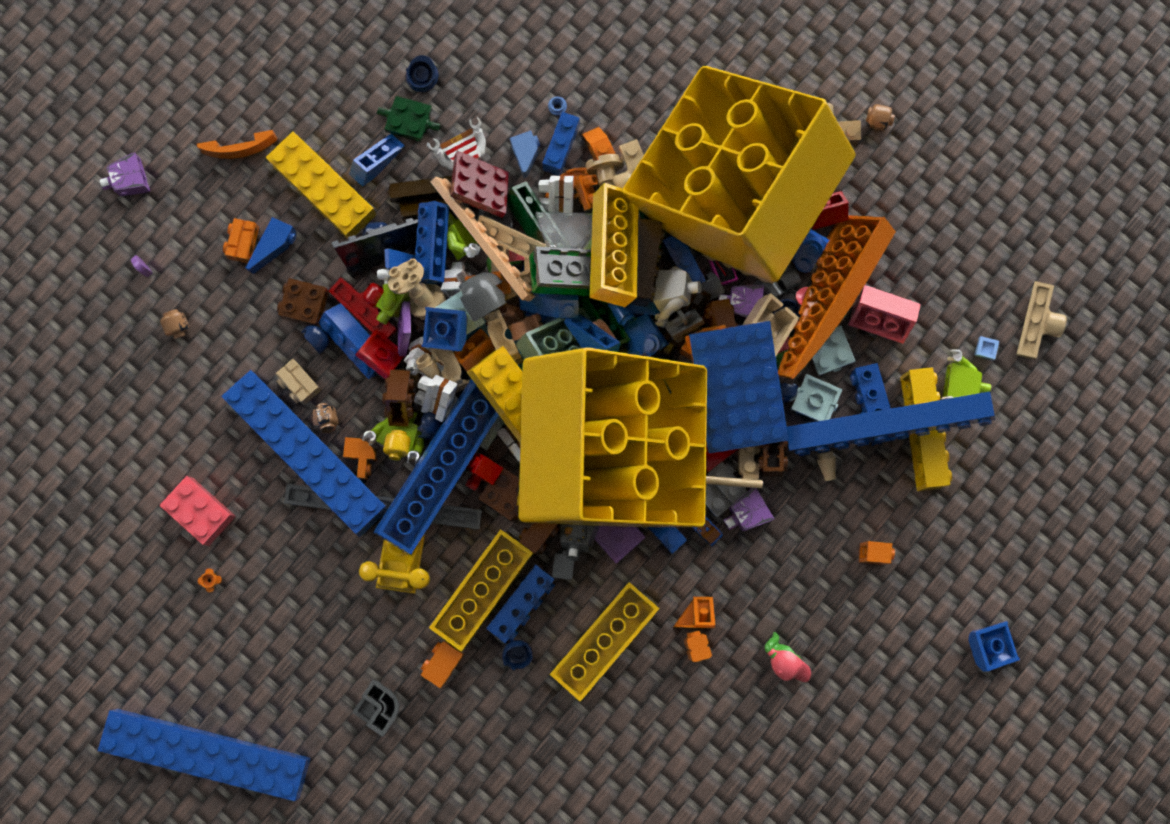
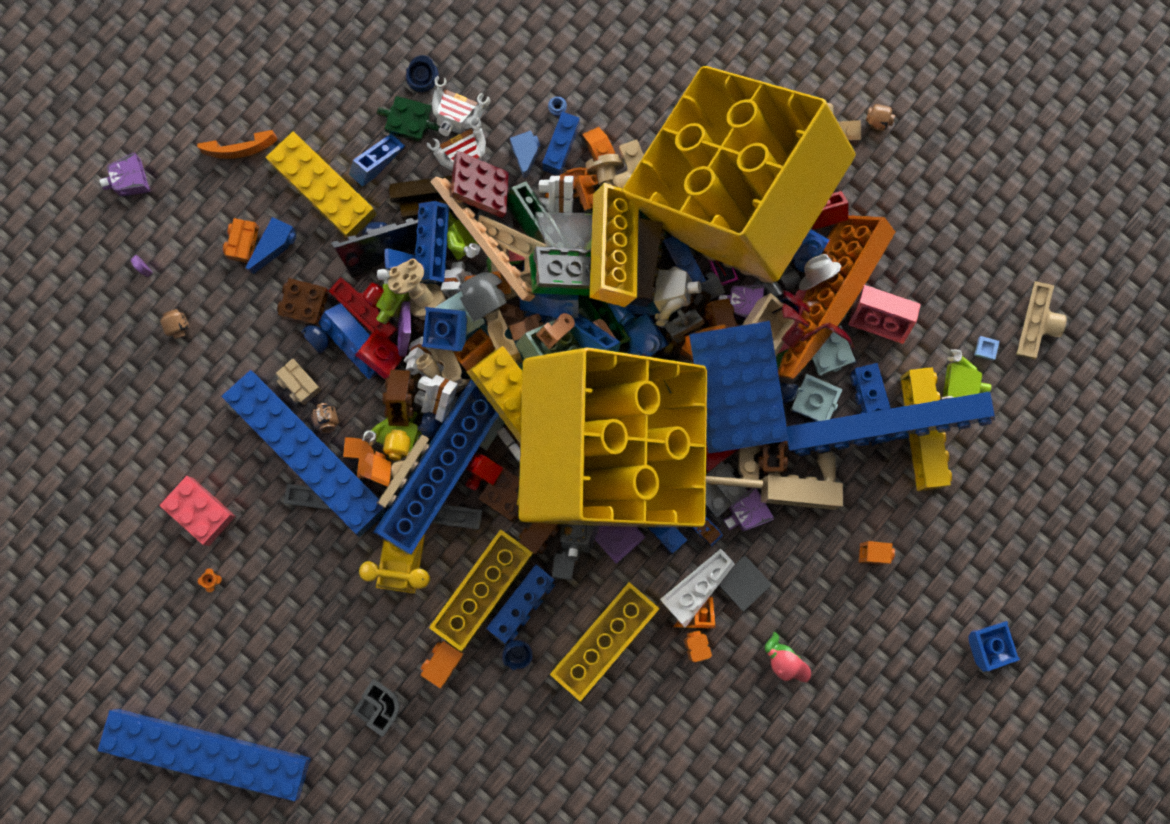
(376, 468): none -> orange slope
(401, 470): none -> tan plate
(455, 110): none -> torso
(552, 334): none -> nougat leg
(697, 587): none -> white wing
(744, 583): none -> dark grey tile
(795, 332): none -> dark red plant
(802, 492): none -> tan brick
(818, 270): none -> white piece

